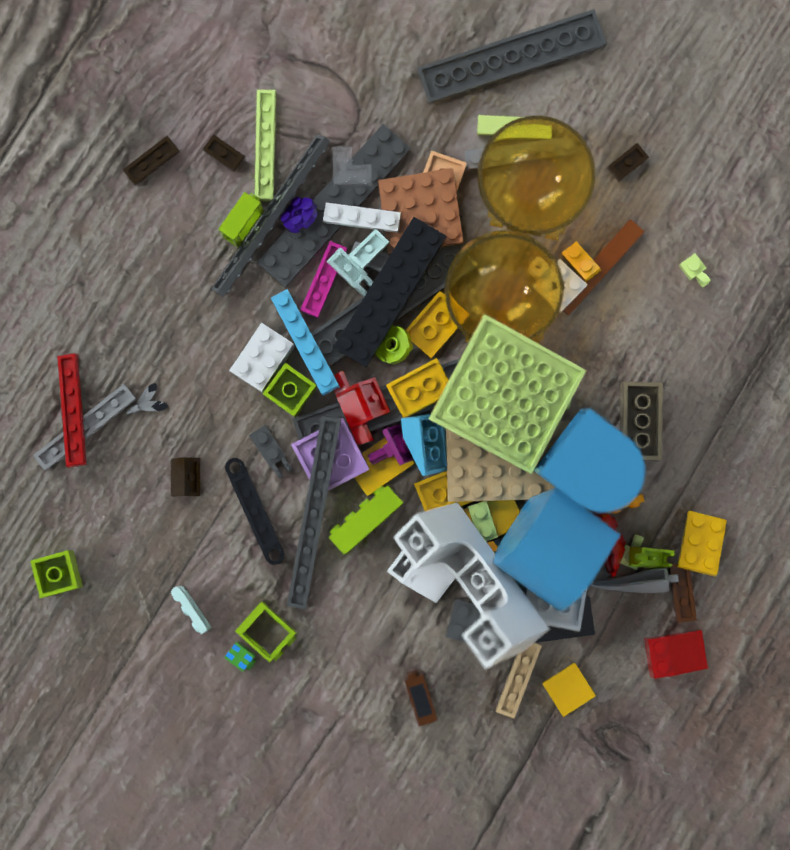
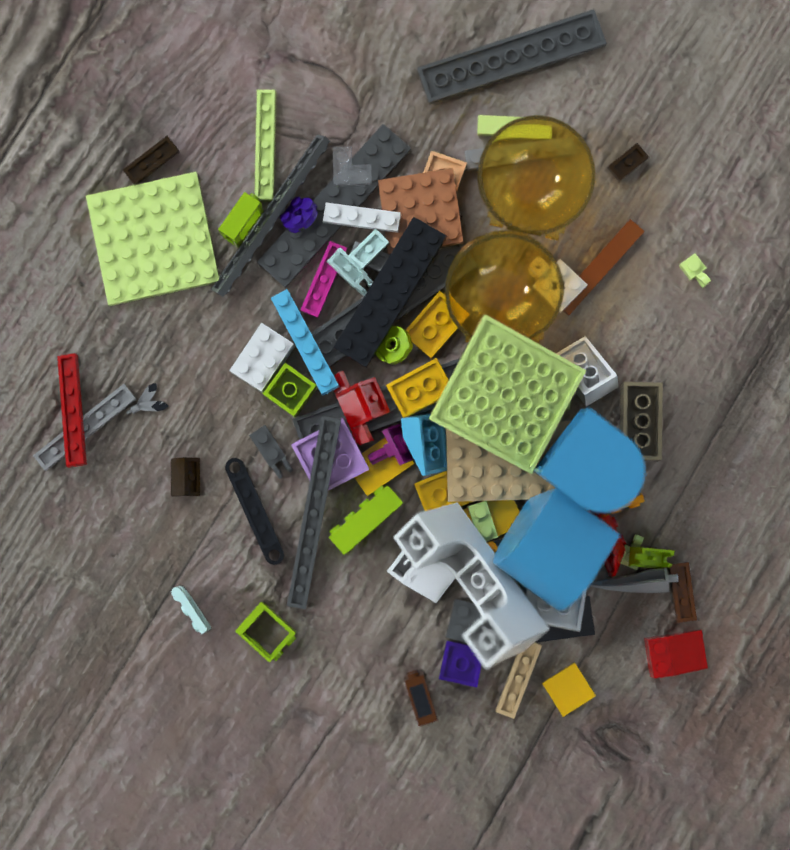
(56, 573): lime brick -> none
(152, 238): none -> yellowish green plate
(223, 153): dark brown plate -> none
(241, 656): bright green brick -> none
(460, 664): none -> dark purple plate
(581, 261): yellow plate -> none
(599, 376): none -> white slope
(702, 543): yellow plate -> none

